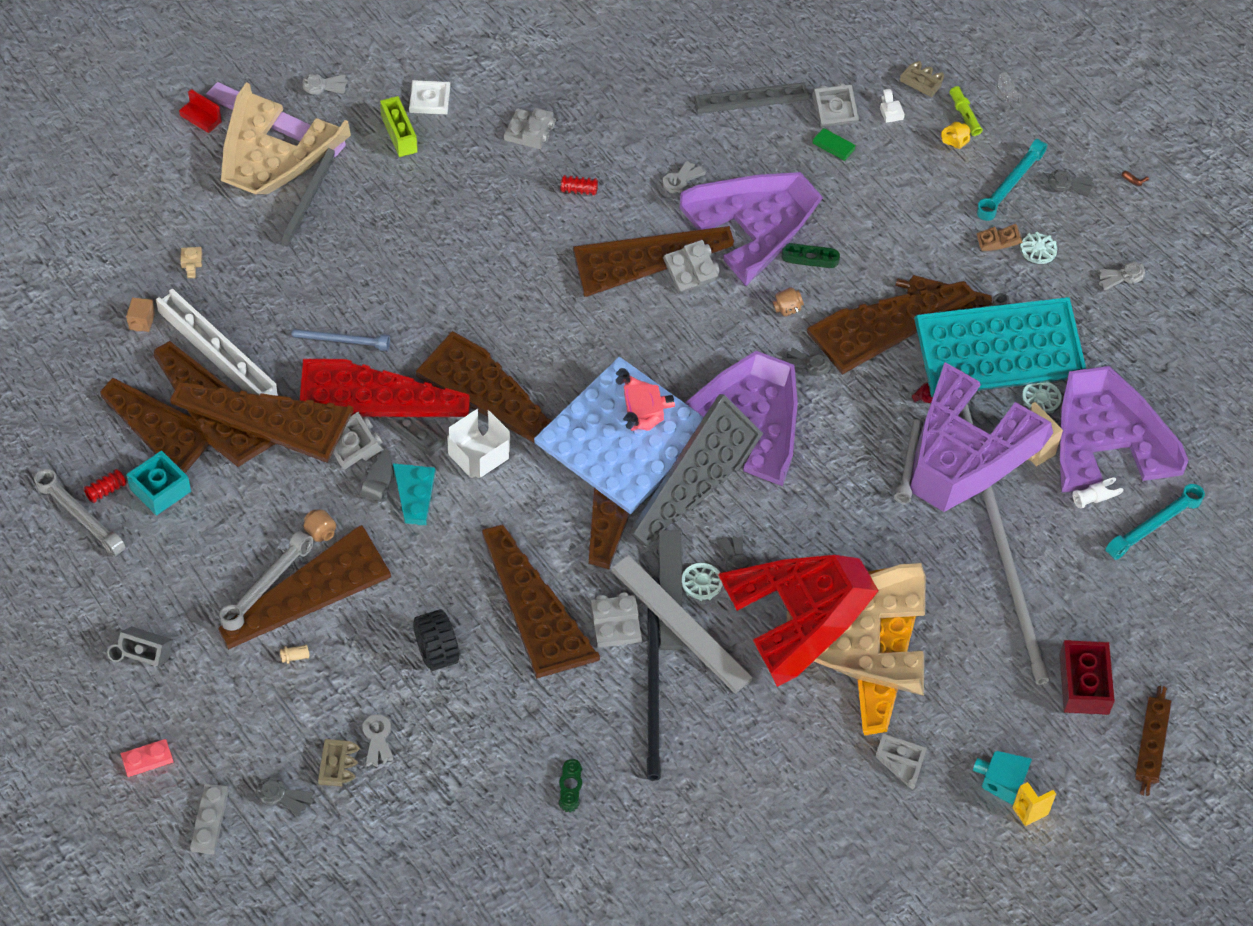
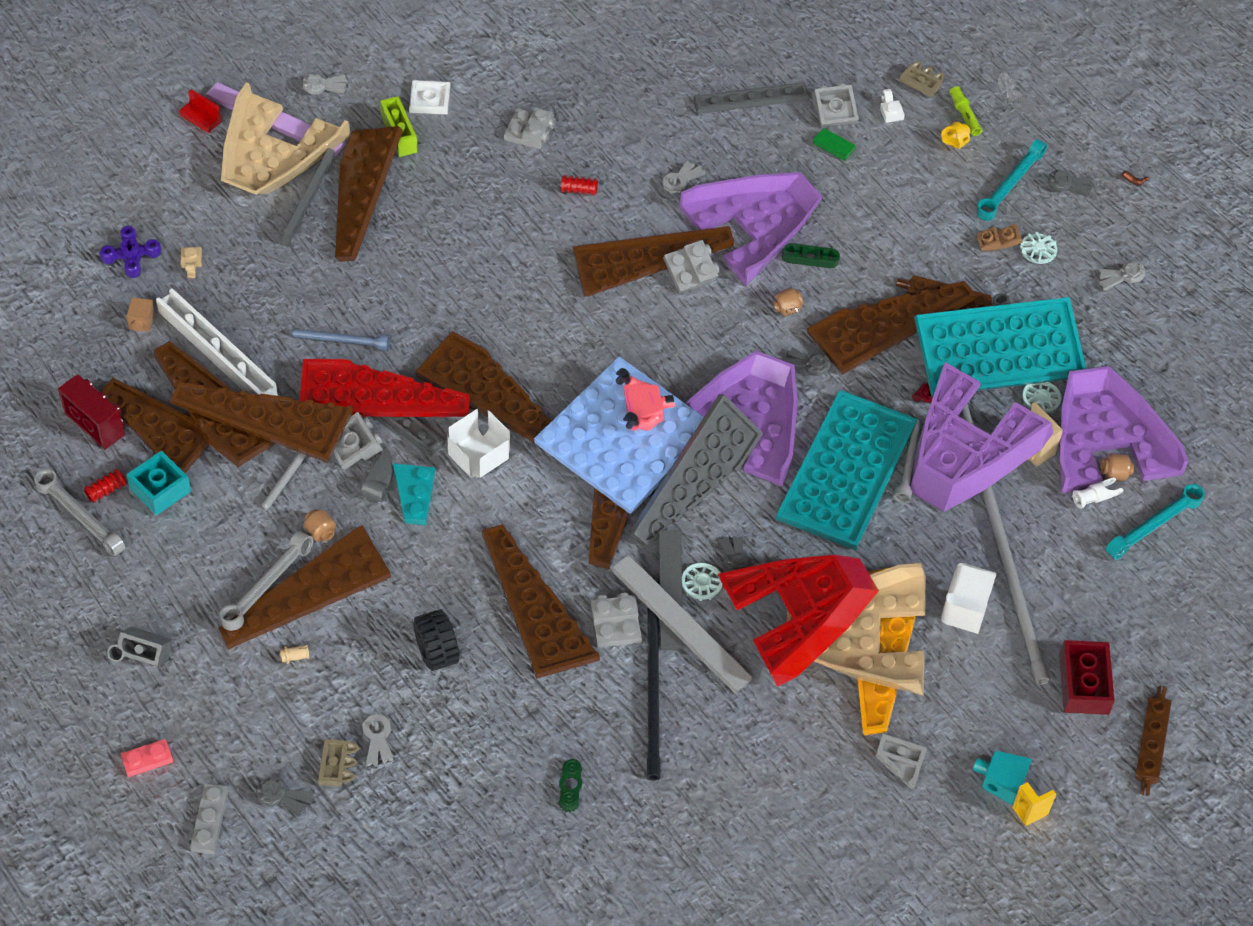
(91, 411): none -> dark red brick
(130, 251): none -> dark purple gear
(283, 480): none -> light grey piece
(360, 184): none -> reddish brown wing
(847, 470): none -> teal plate
(968, 597): none -> white piece
(1117, 466): none -> medium nougat head

